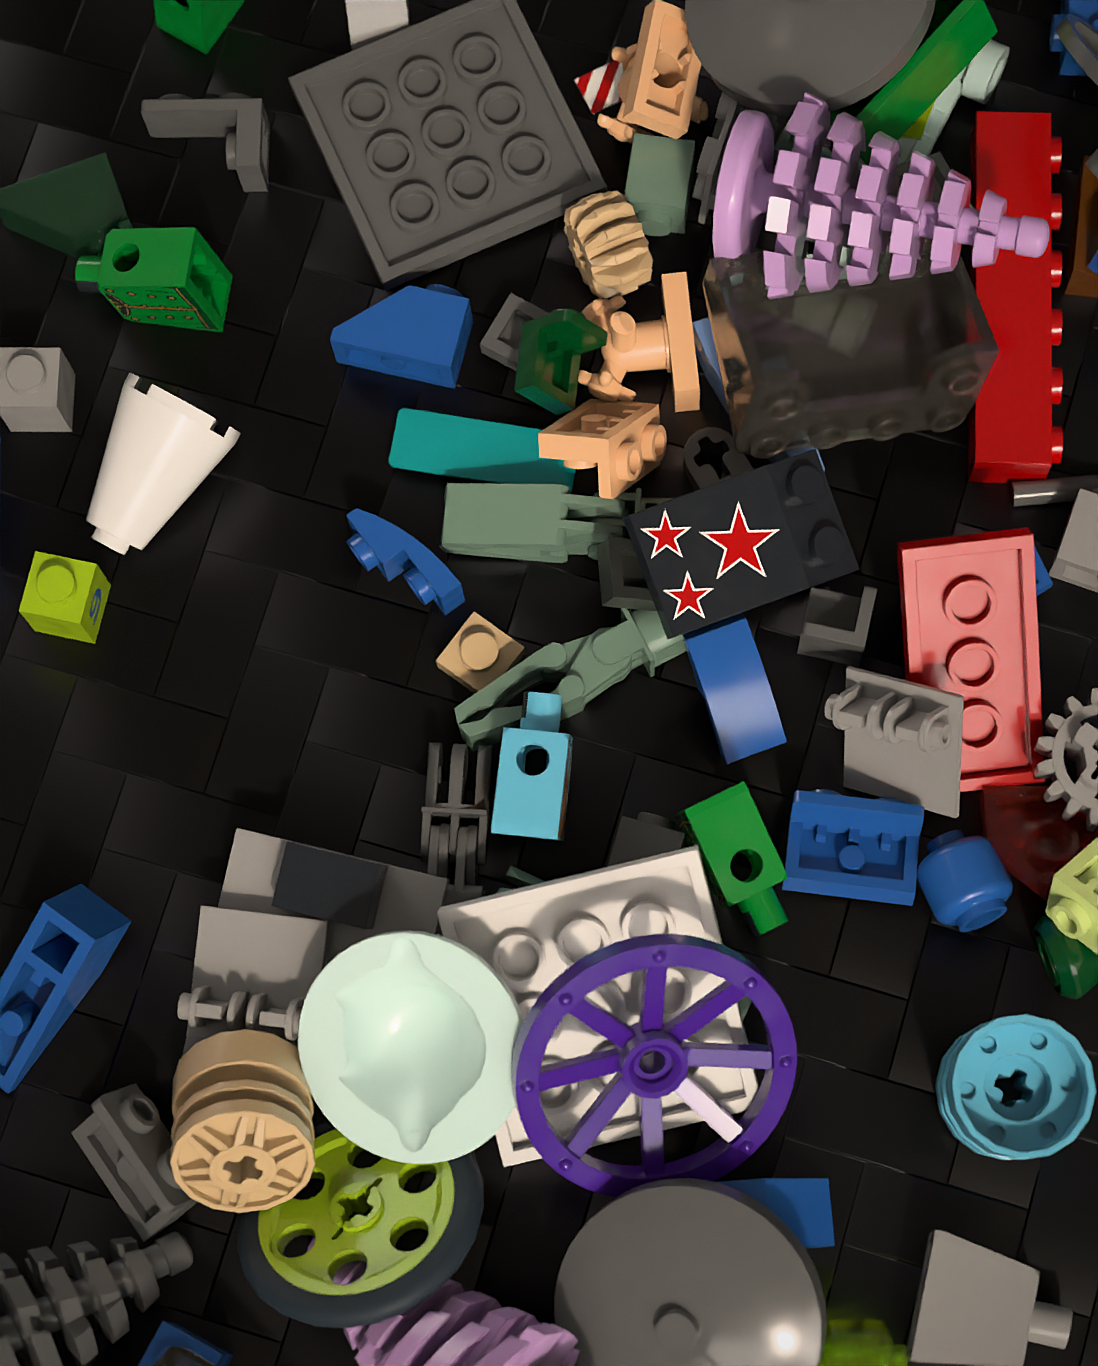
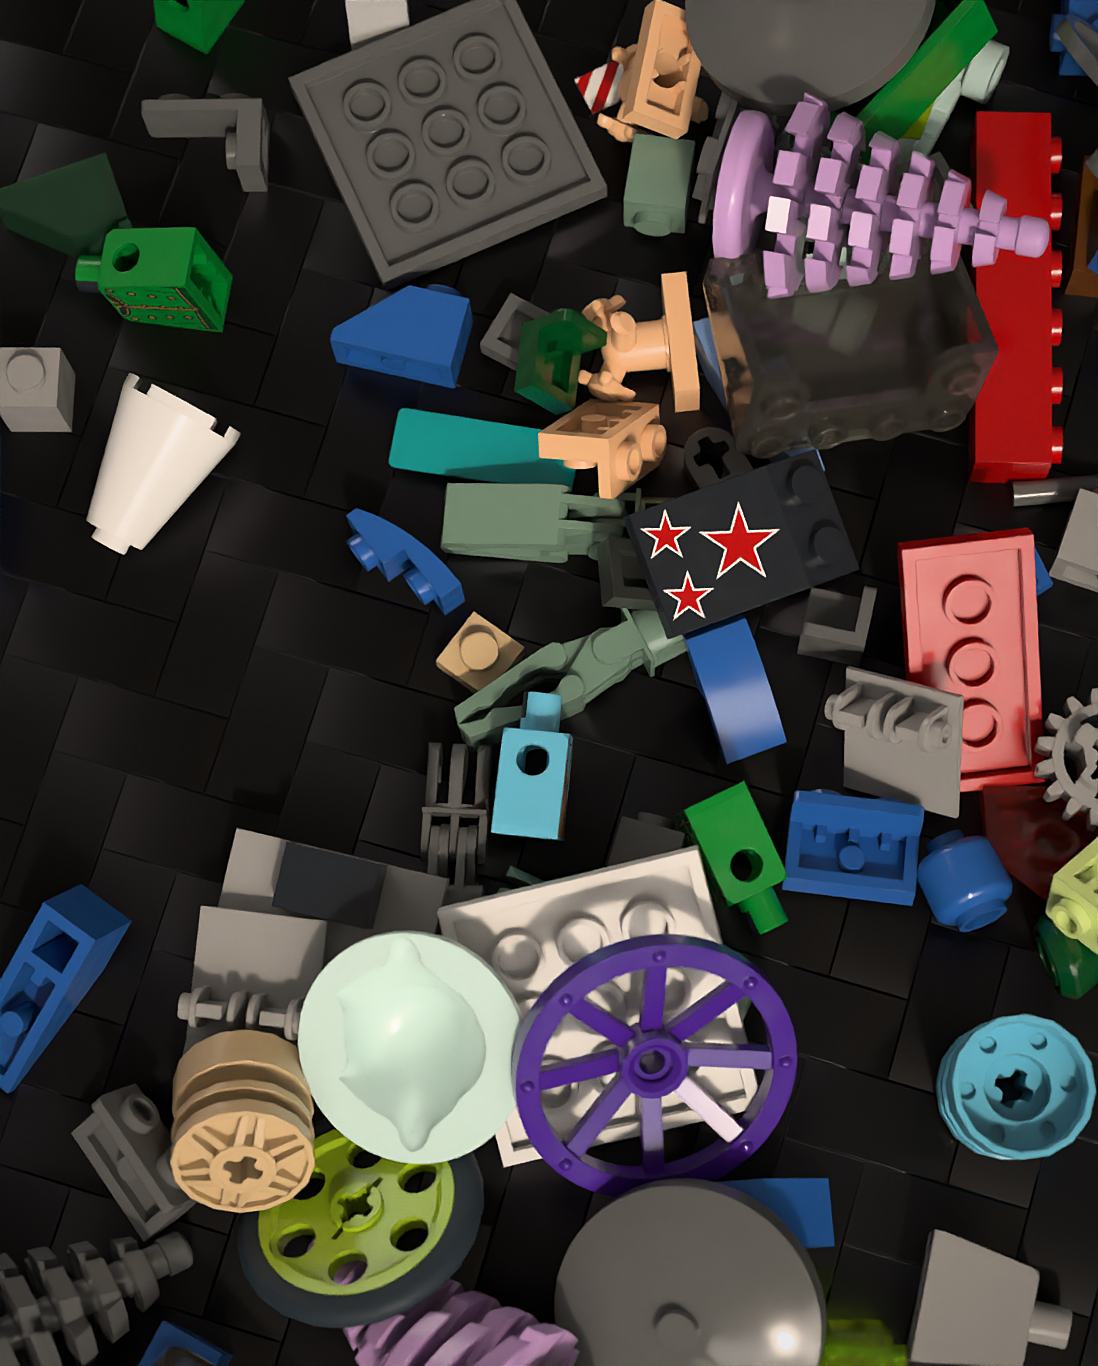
(65, 597): lime brick -> none
(608, 244): tan gear -> none

